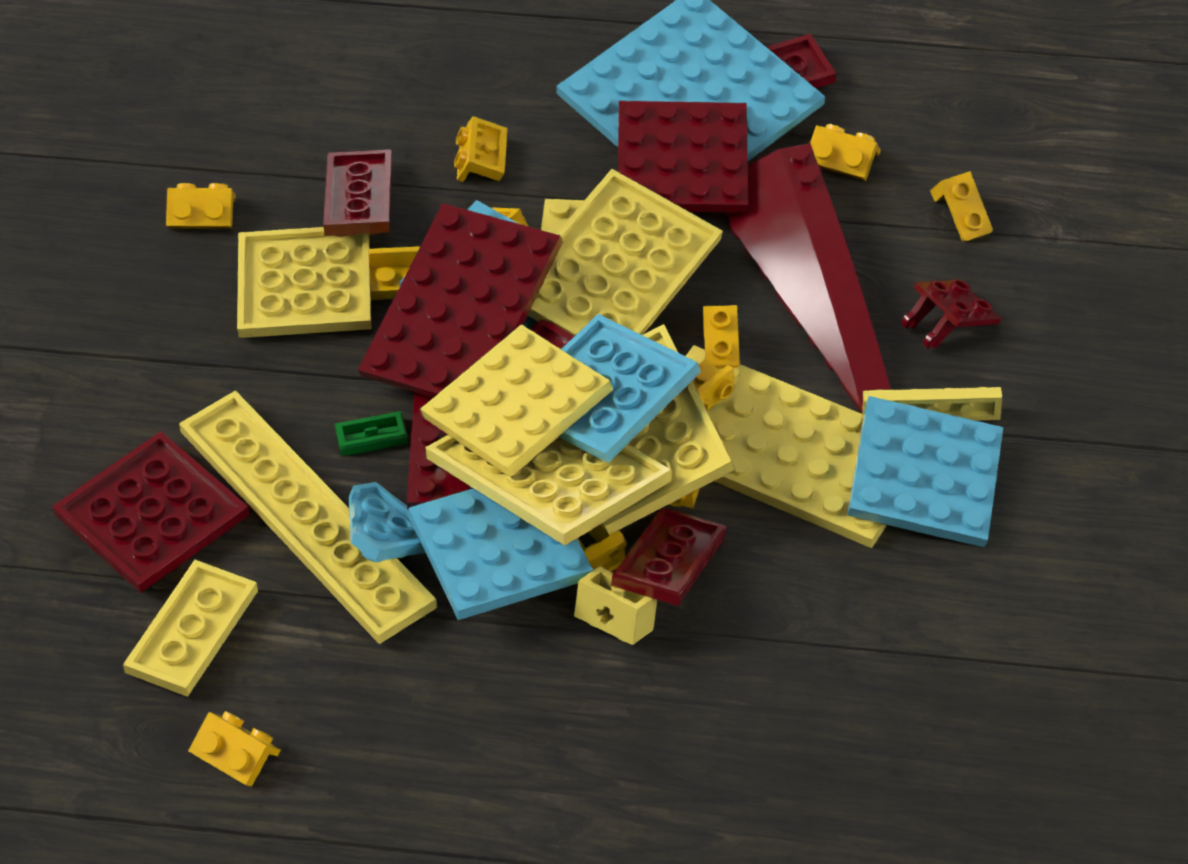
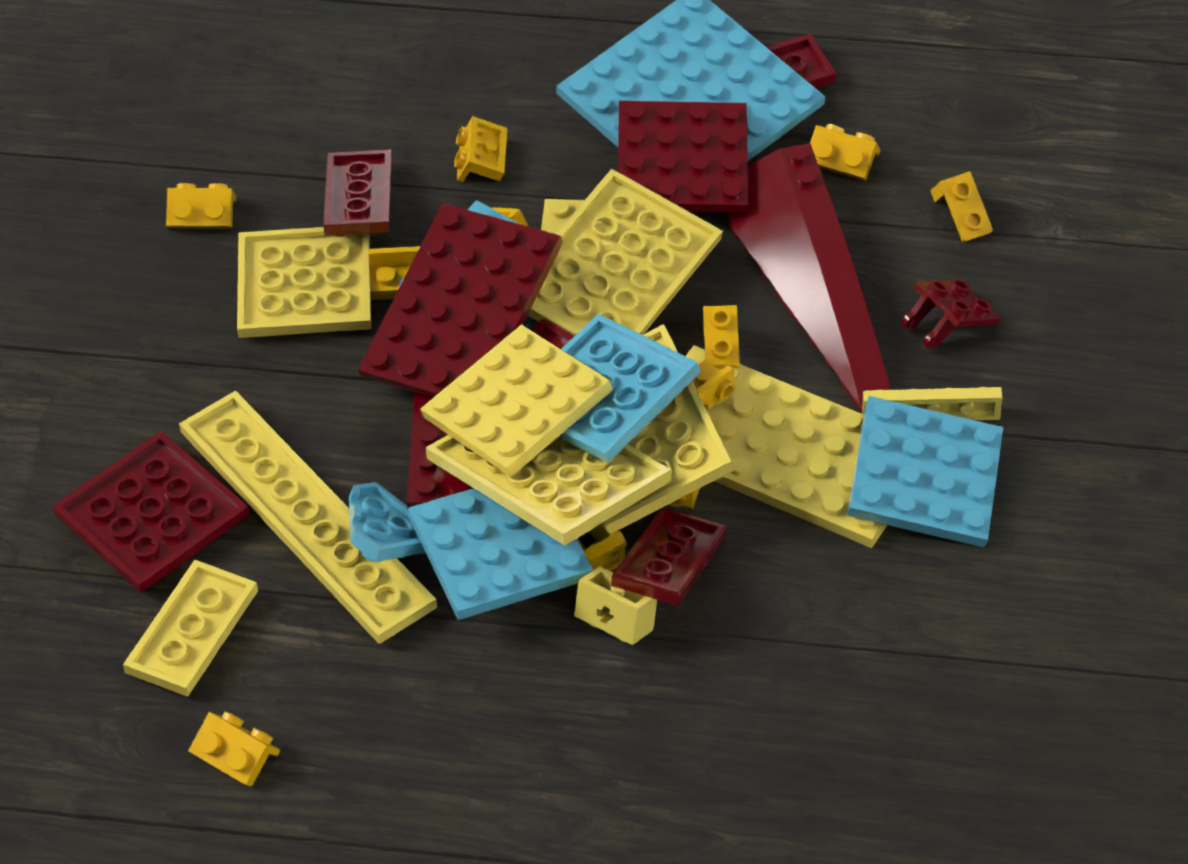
(372, 437): green tile -> none

